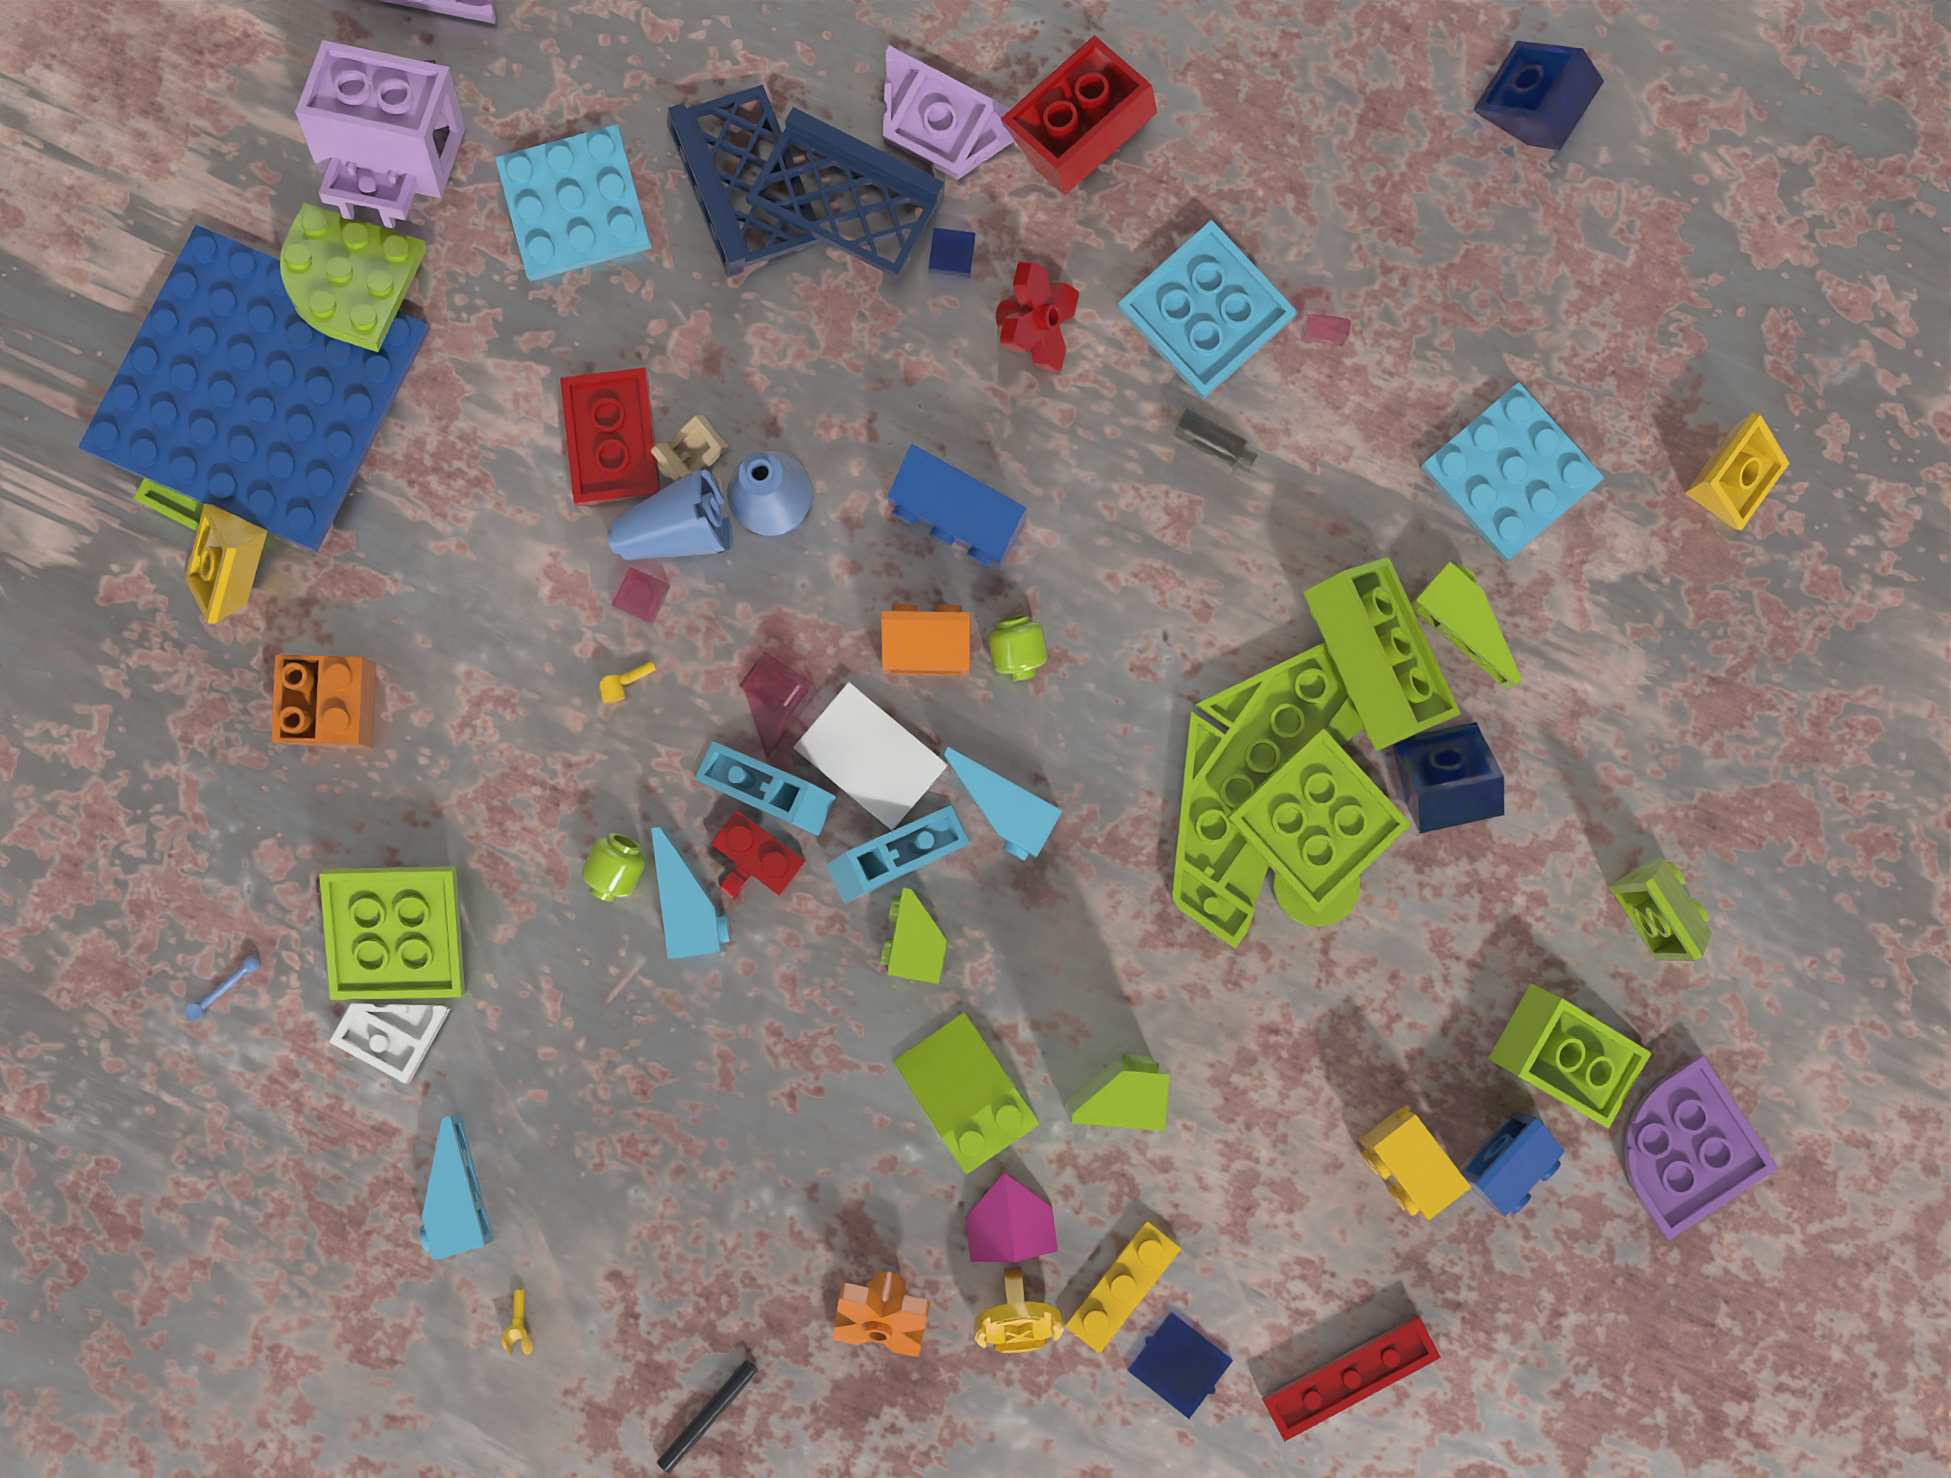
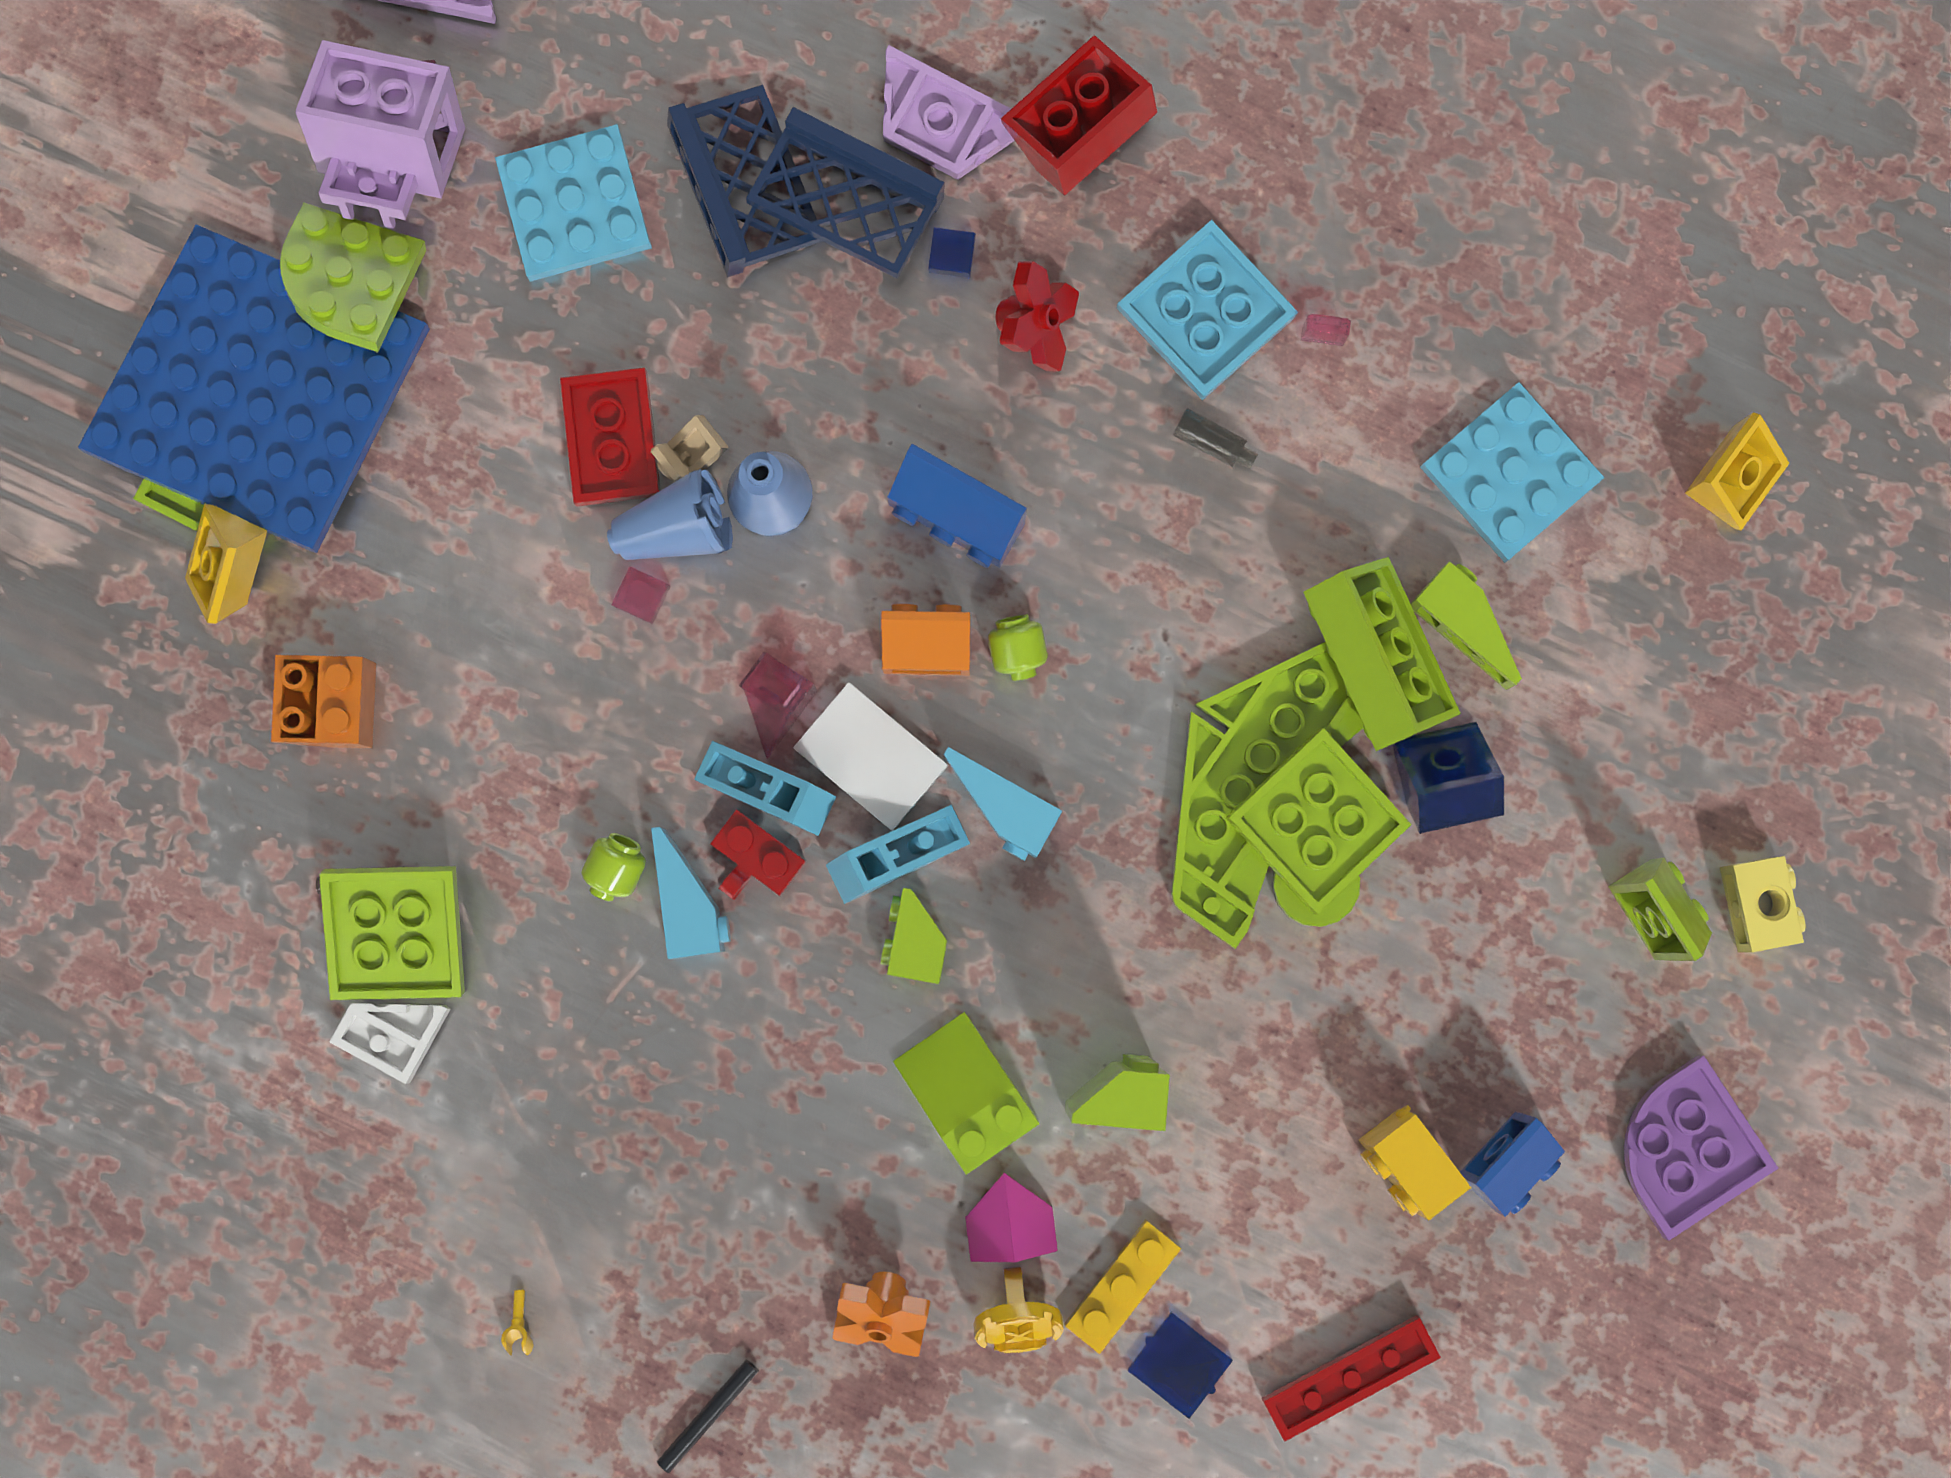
(197, 1010): medium blue hinge -> none
(453, 1205): medium azure slope -> none
(612, 686): yellow hand -> none
(1540, 93): clear blue slope -> none
(1569, 1055): lime slope -> none
(1744, 886): none -> light yellow brick

